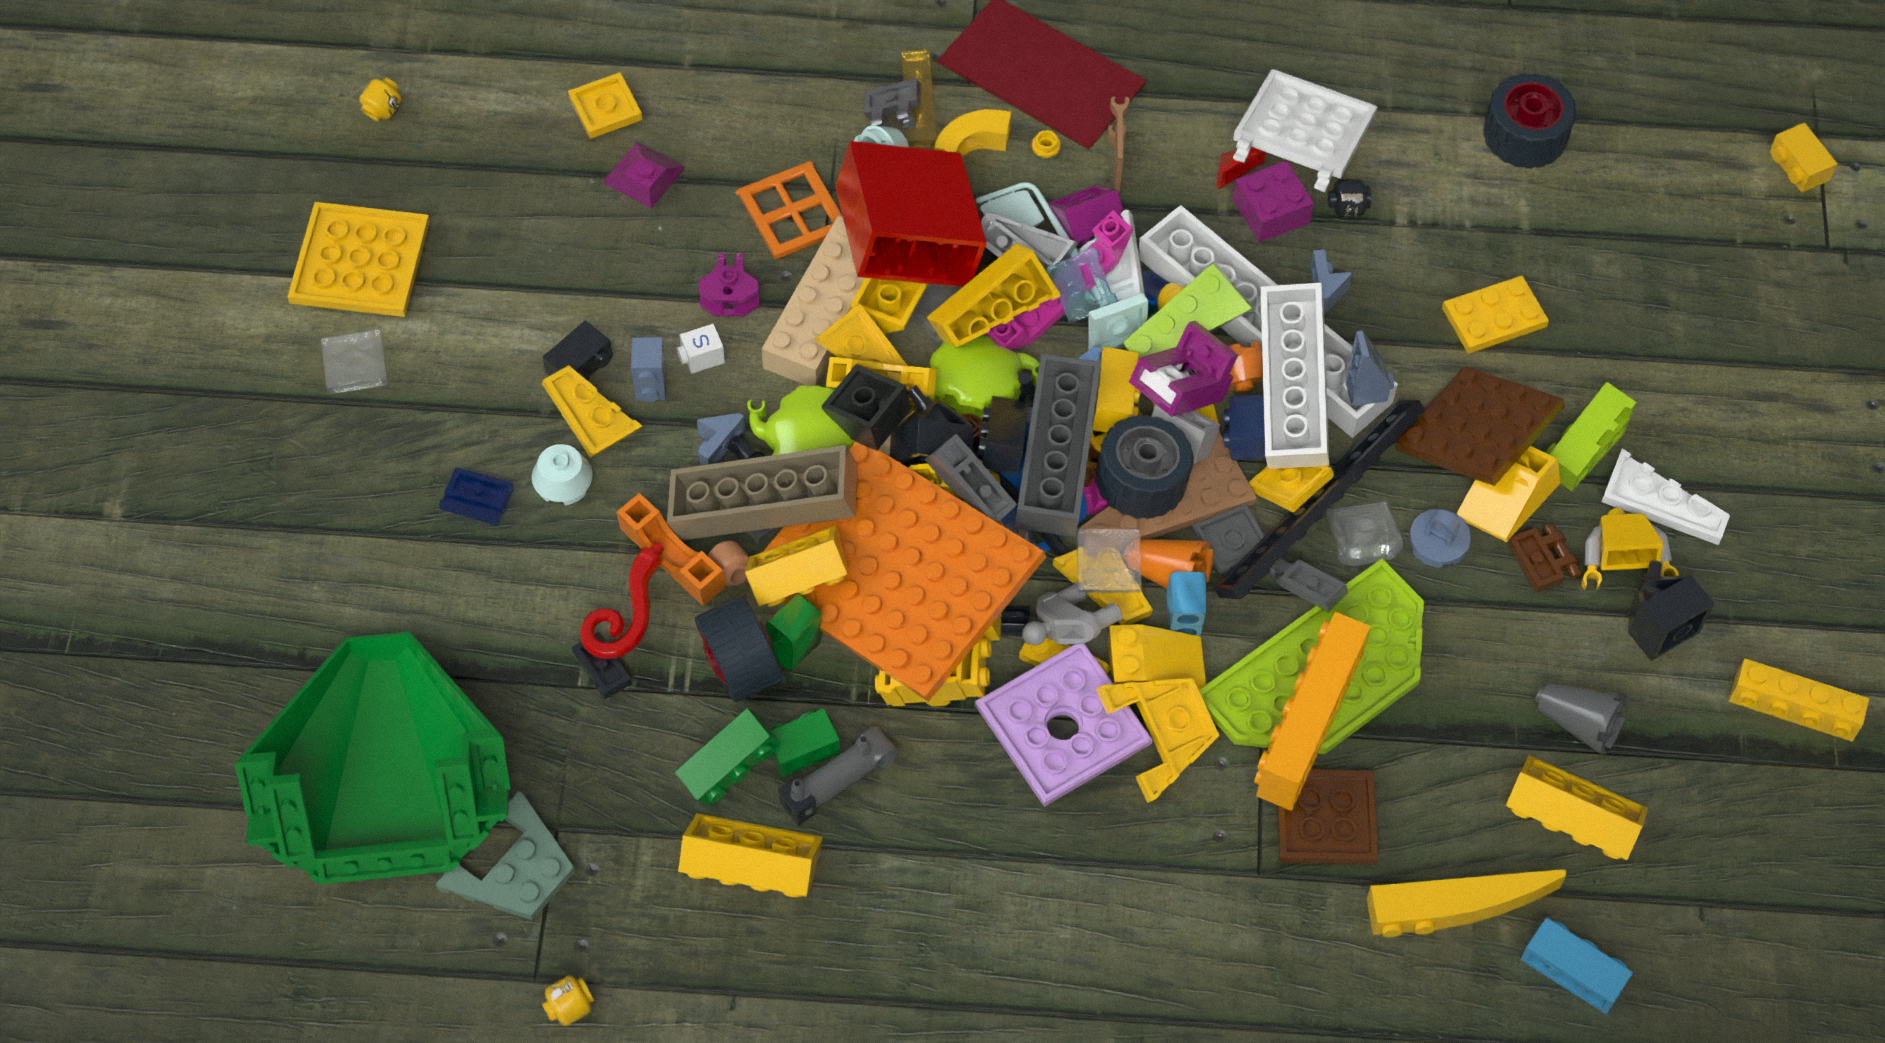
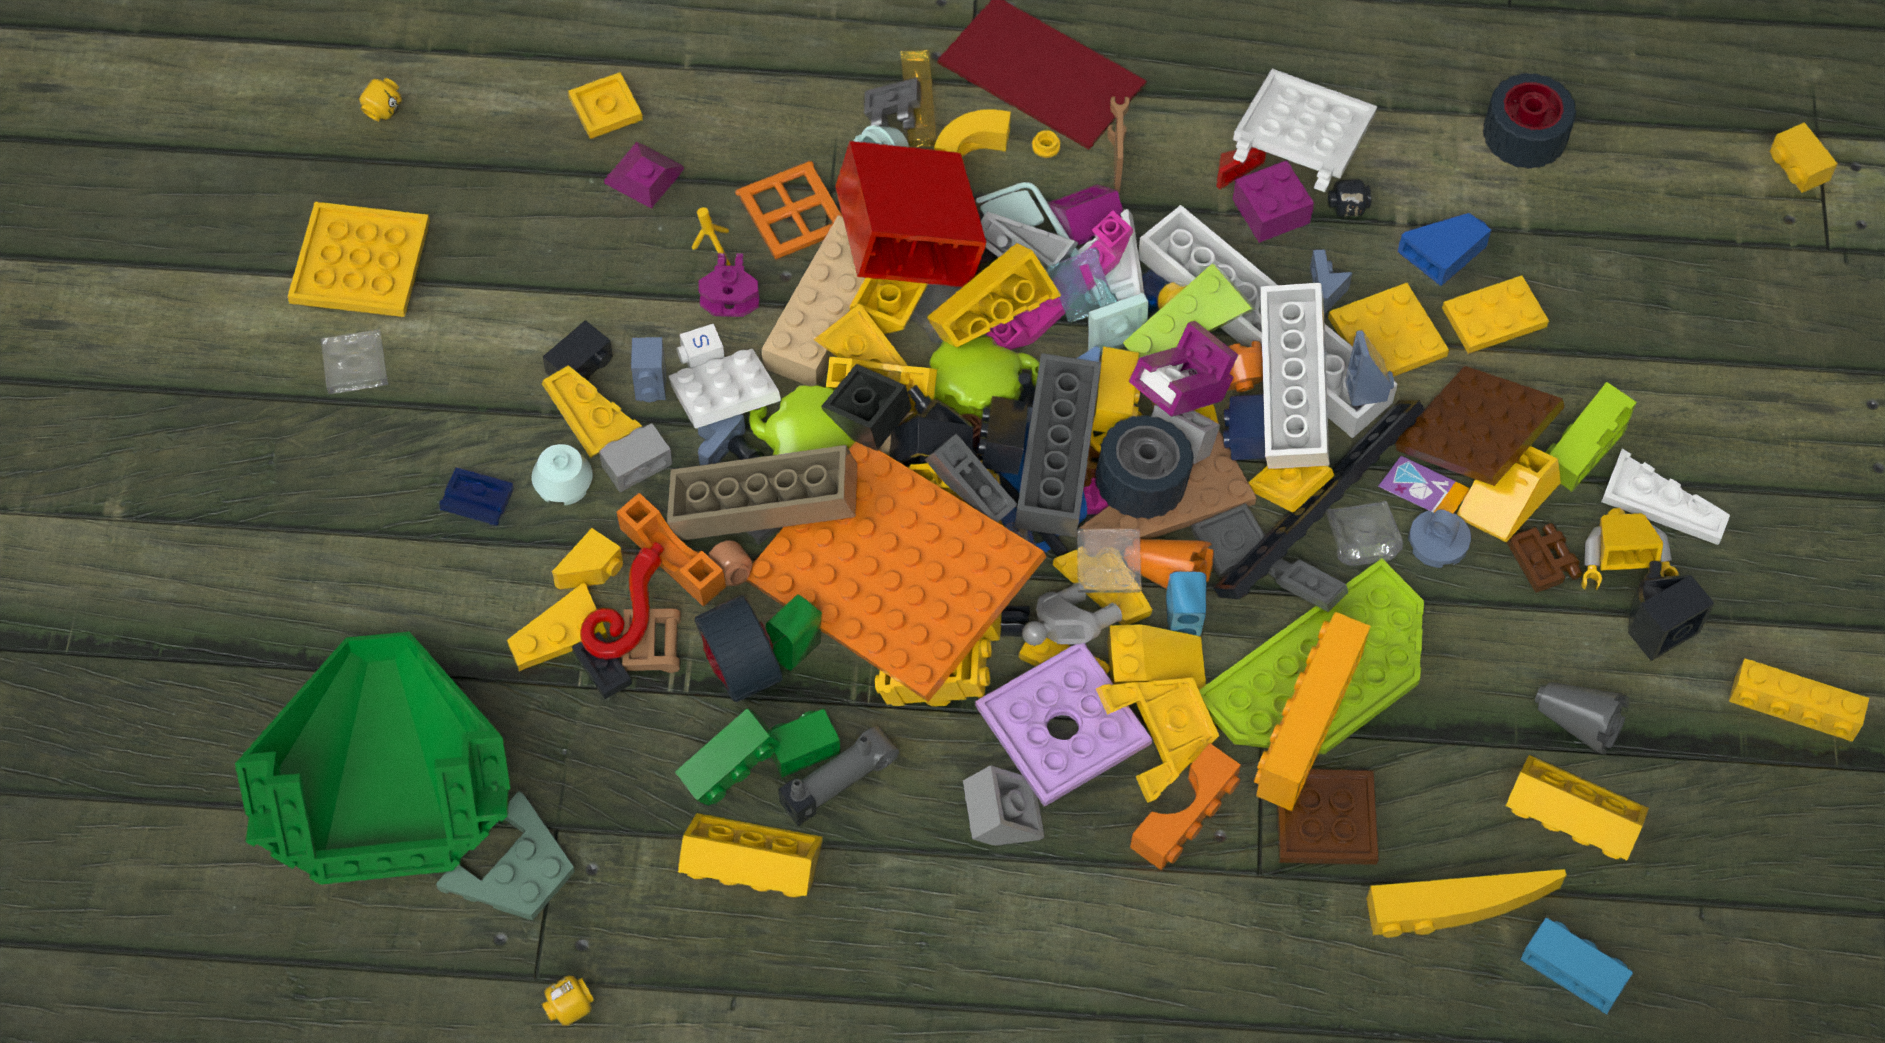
(554, 630): none -> yellow wing
(590, 562): none -> yellow slope
(635, 457): none -> light grey brick
(643, 655): none -> medium nougat plate
(708, 228): none -> yellow plant
(724, 388): none -> white plate
(797, 567): yellow slope -> none
(1002, 807): none -> light grey slope
(1162, 835): none -> orange arch
(1394, 326): none -> yellow plate
(1424, 486): none -> sticker
(1444, 245): none -> blue slope

